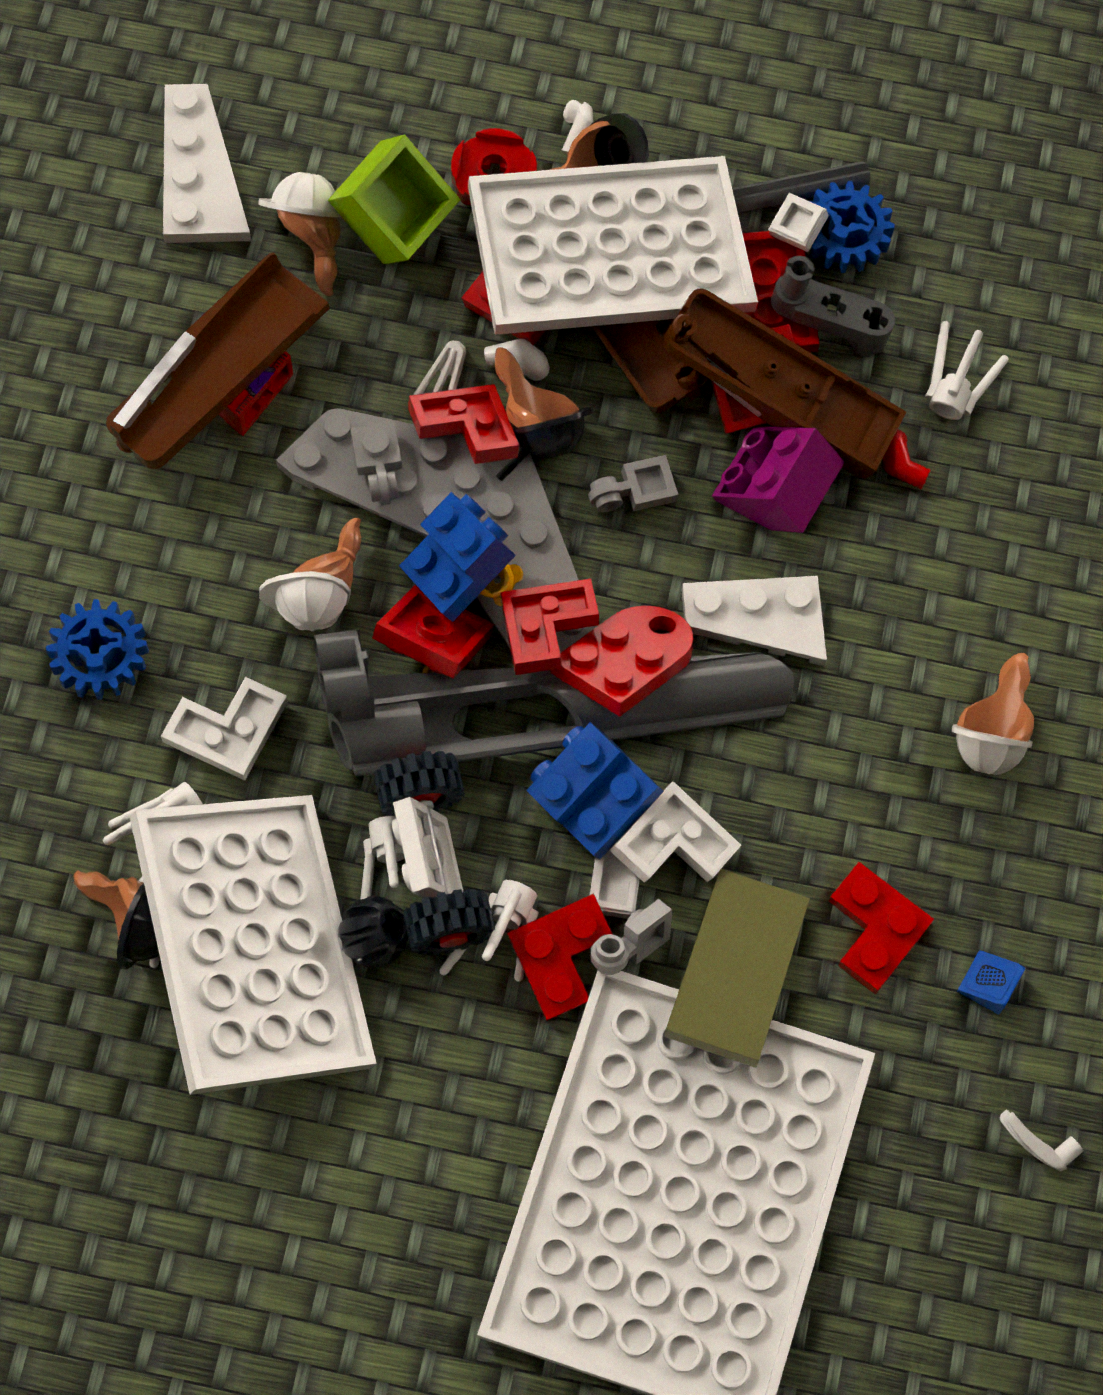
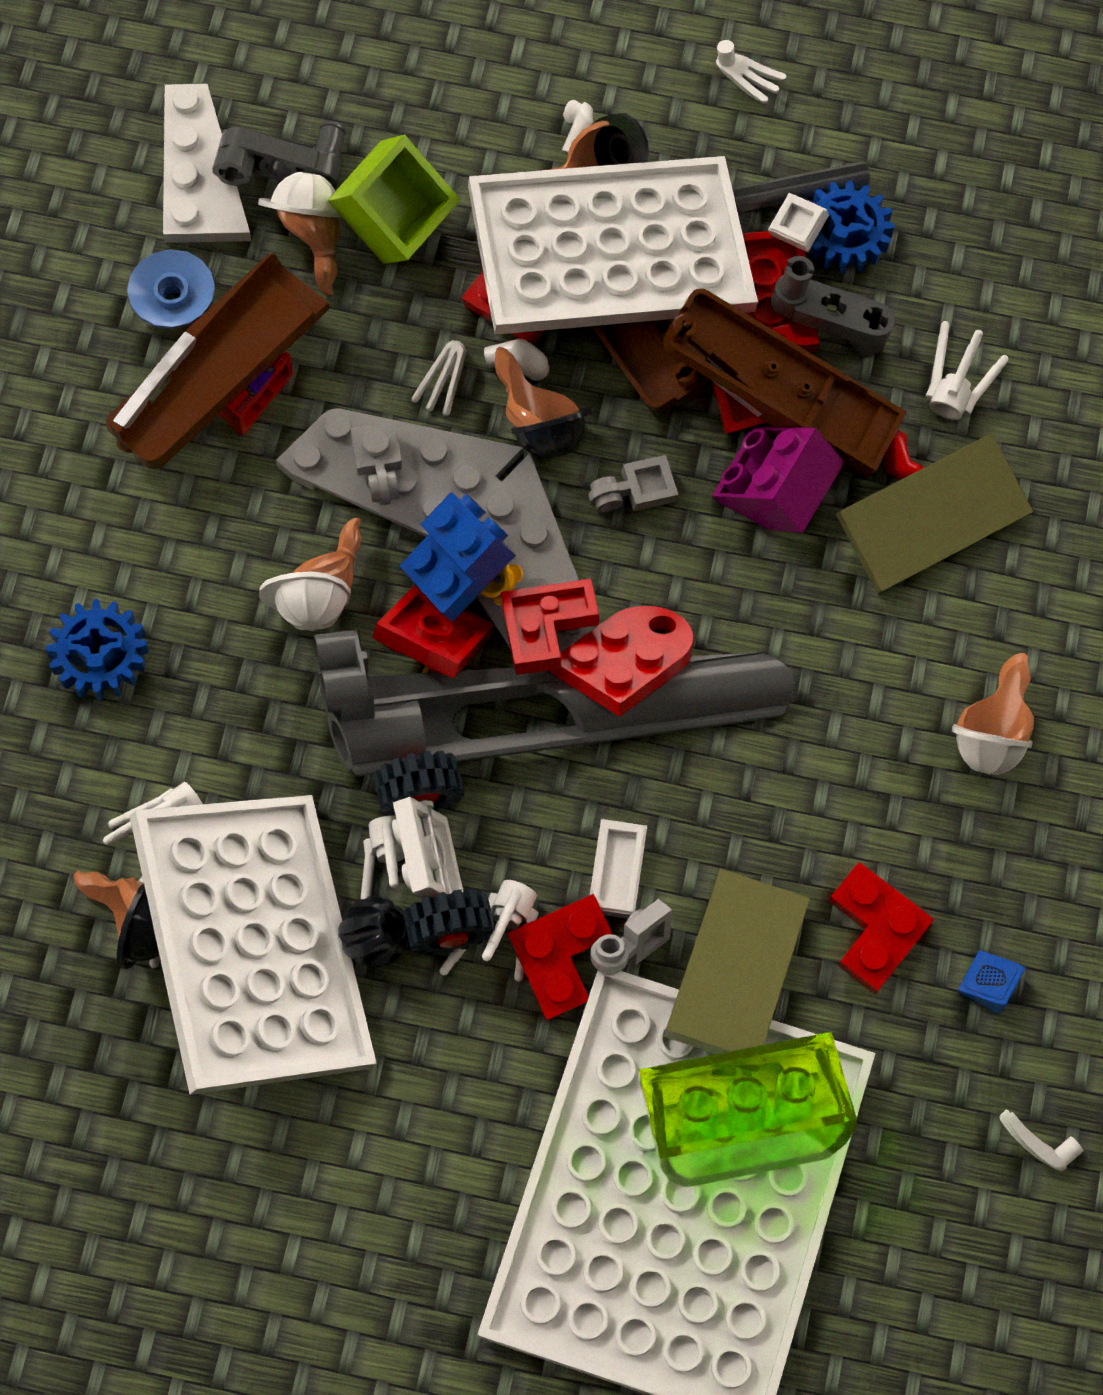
(166, 274): none -> medium blue dish
(228, 740): white plate -> none
(250, 152): none -> dark grey beam
(469, 411): red plate -> none
(489, 147): red plate -> none
(593, 789): blue plate -> none
(679, 826): white plate -> none
(745, 71): none -> white piece
(748, 1110): none -> clear neon green windscreen
(760, 612): white wing -> none
(934, 513): none -> olive tile

